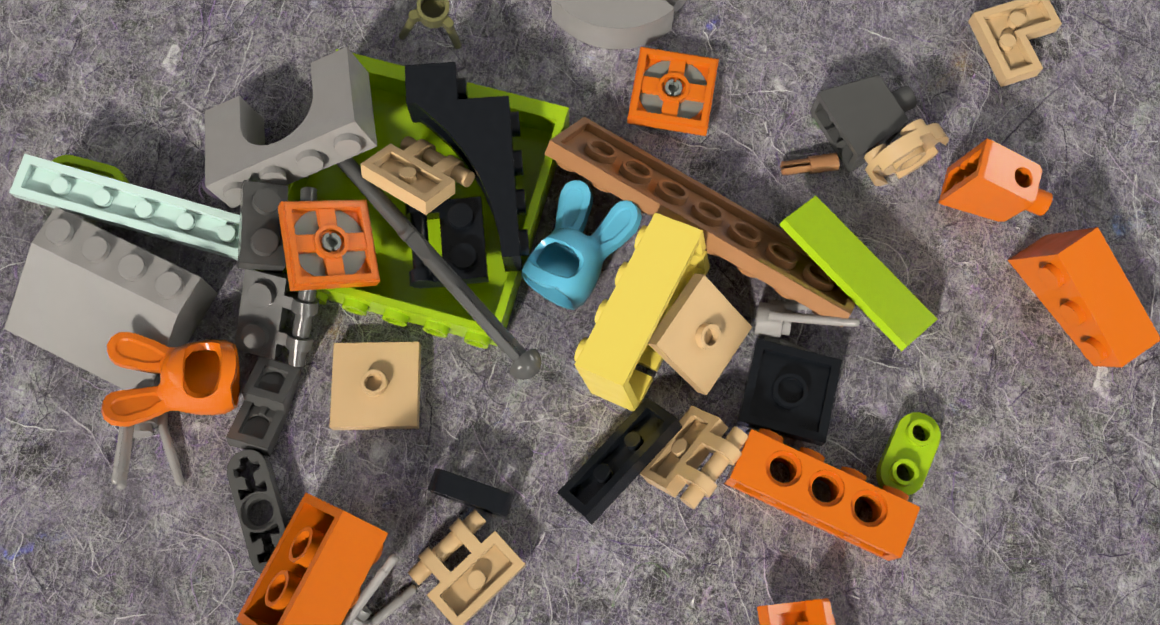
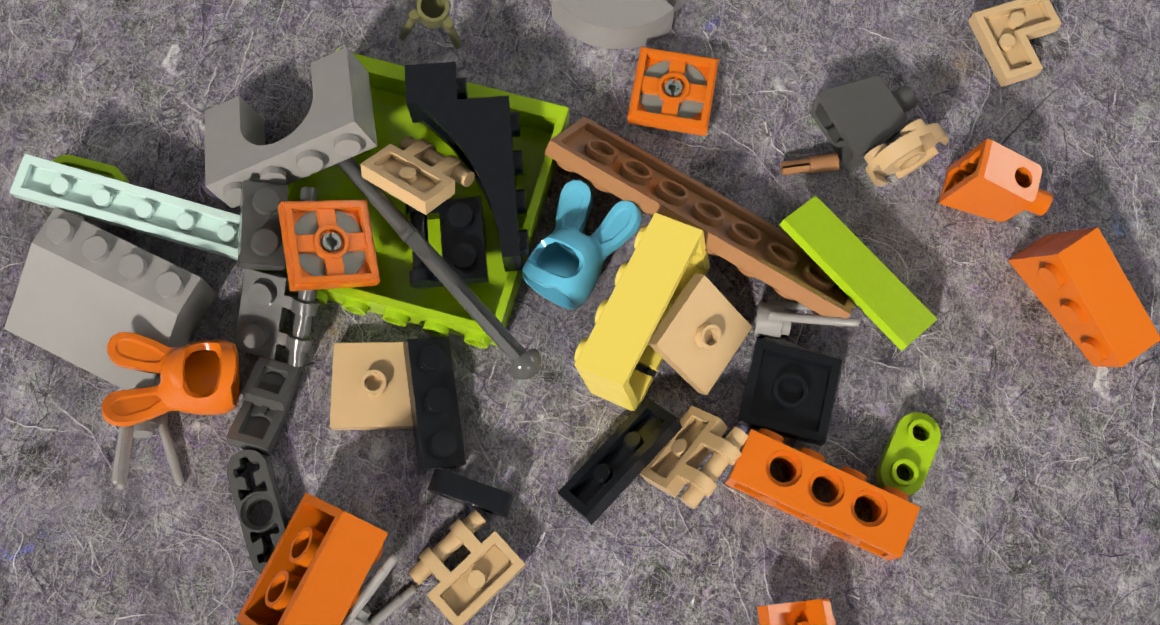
(434, 403): none -> black plate

